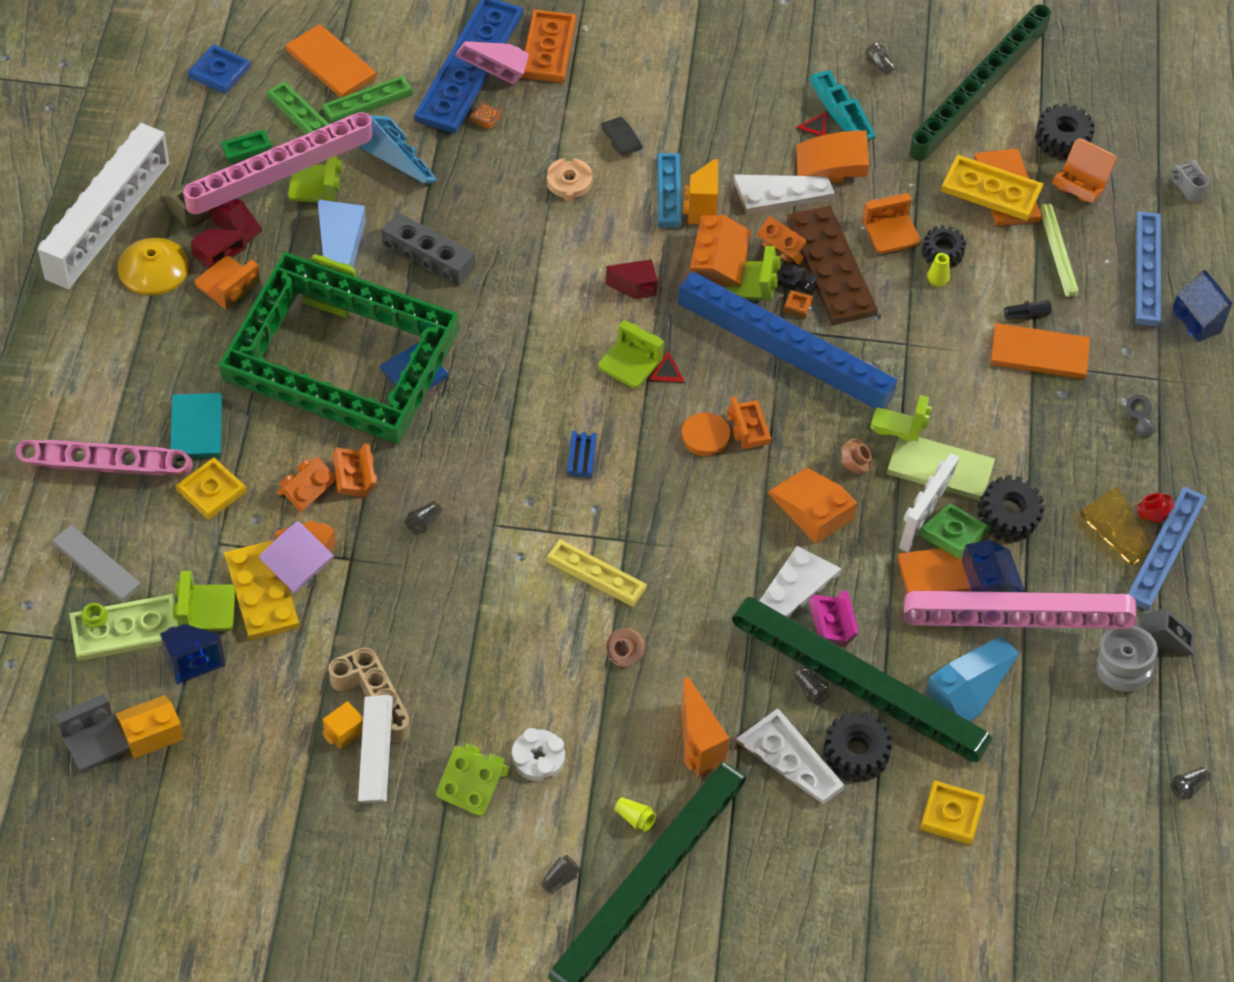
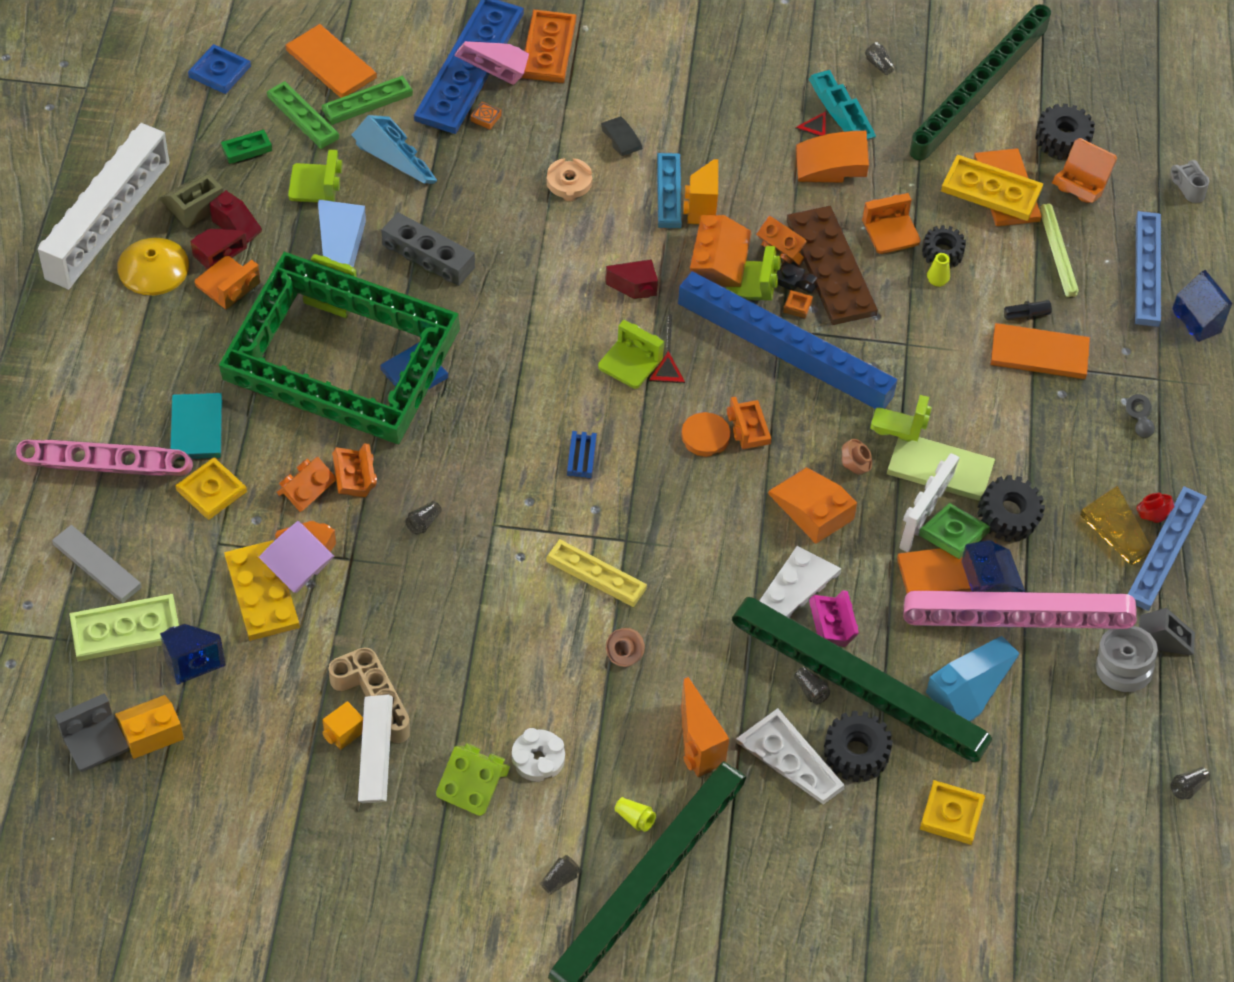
(91, 610): lime plate -> none
(204, 605): lime bracket -> none
(277, 163): bright pink beam -> none
(775, 192): white wing -> none

